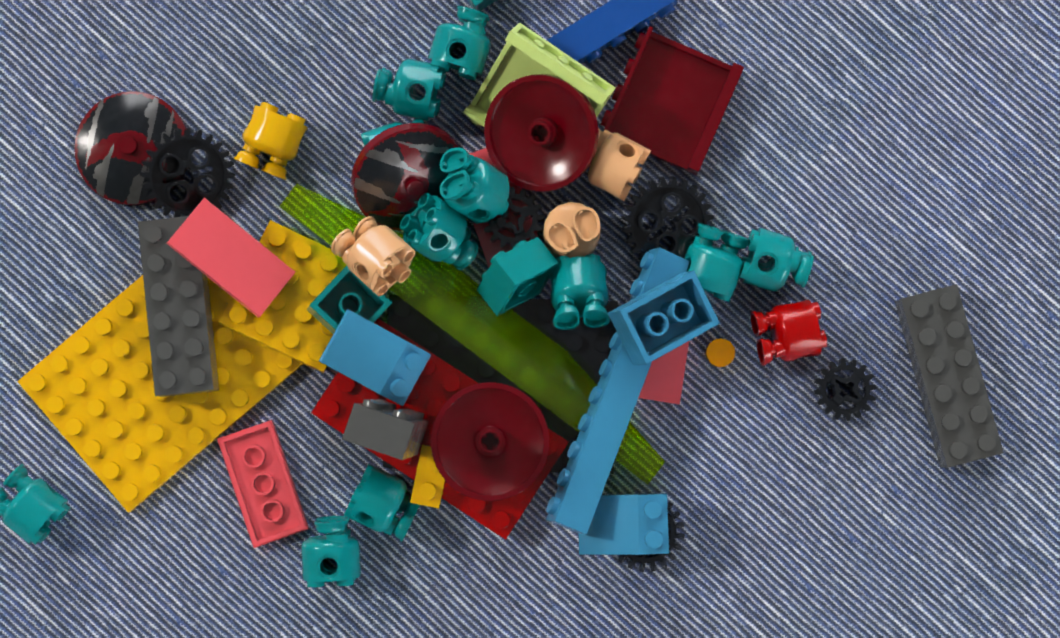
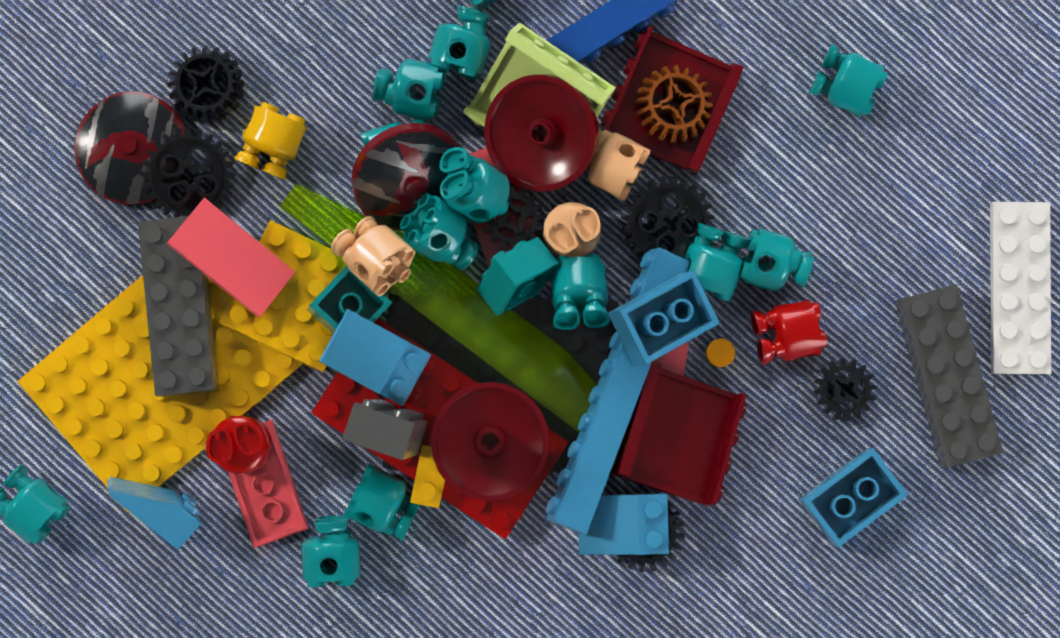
(160, 508): none -> dark azure slope
(186, 70): none -> black gear
(239, 444): none -> red piece
(670, 81): none -> dark orange gear
(680, 437): none -> dark red panel
(852, 83): none -> teal piece
(853, 497): none -> dark azure brick
(1020, 287): none -> white plate

